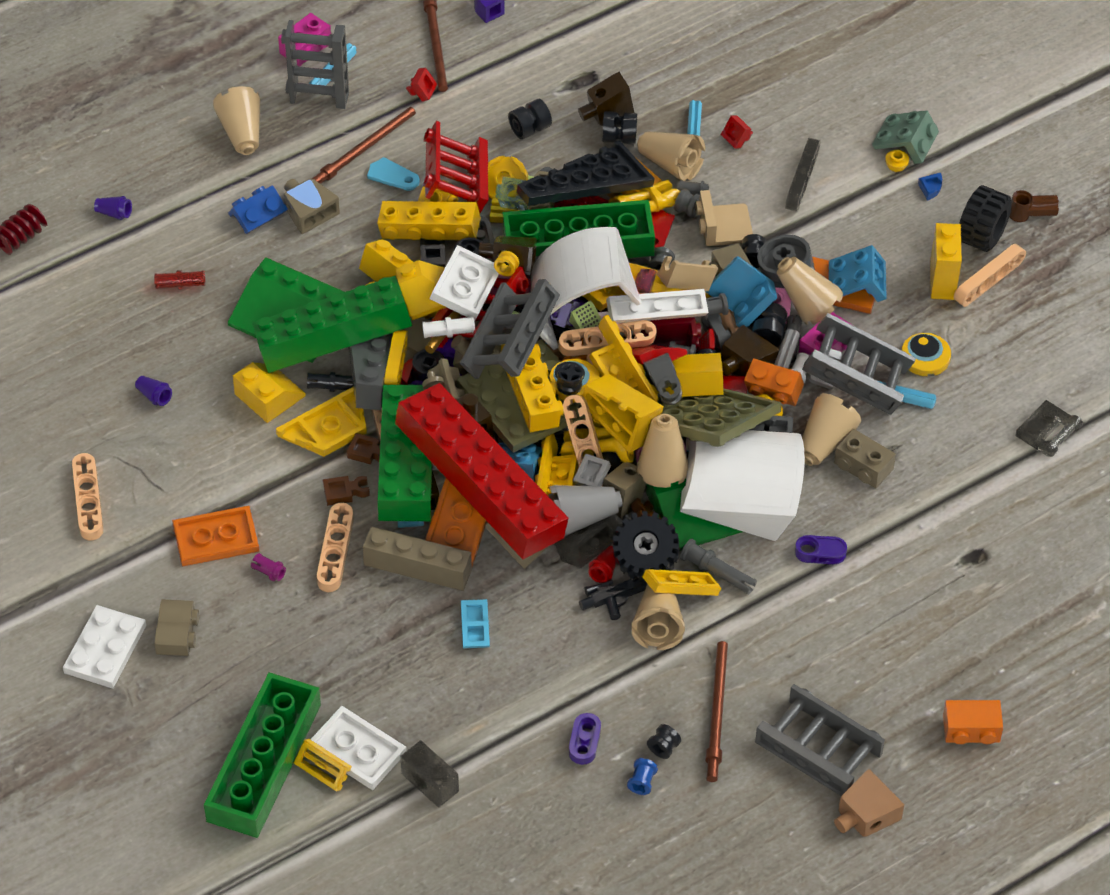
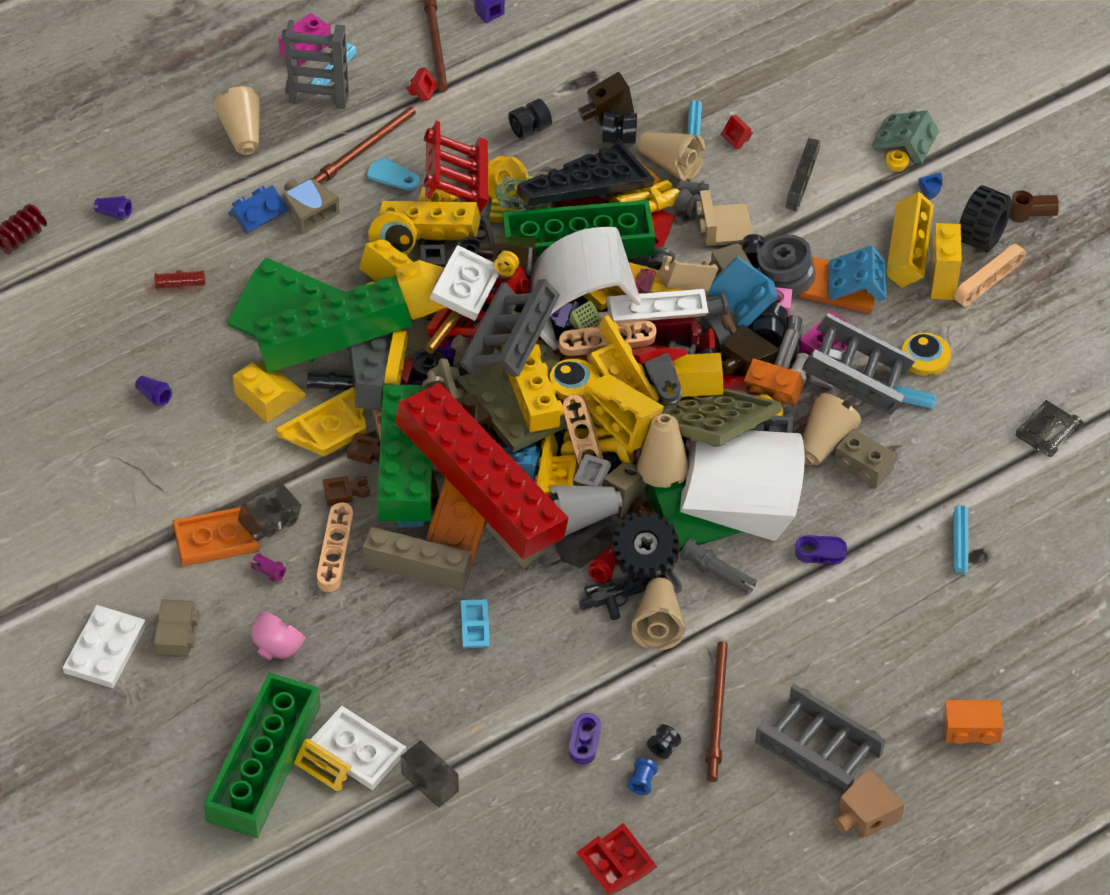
(87, 496): light nougat beam -> none
(269, 512): none -> clear smoke brick
(275, 637): none -> bright pink cylinder
(395, 229): none -> tile
(448, 327): white pin -> none
(569, 379): black wheel -> none
(616, 859): none -> red slope
(681, 582): yellow tile -> none
(808, 290): tan cone -> none
(910, 239): none -> yellow brick
(960, 537): none -> medium azure axle

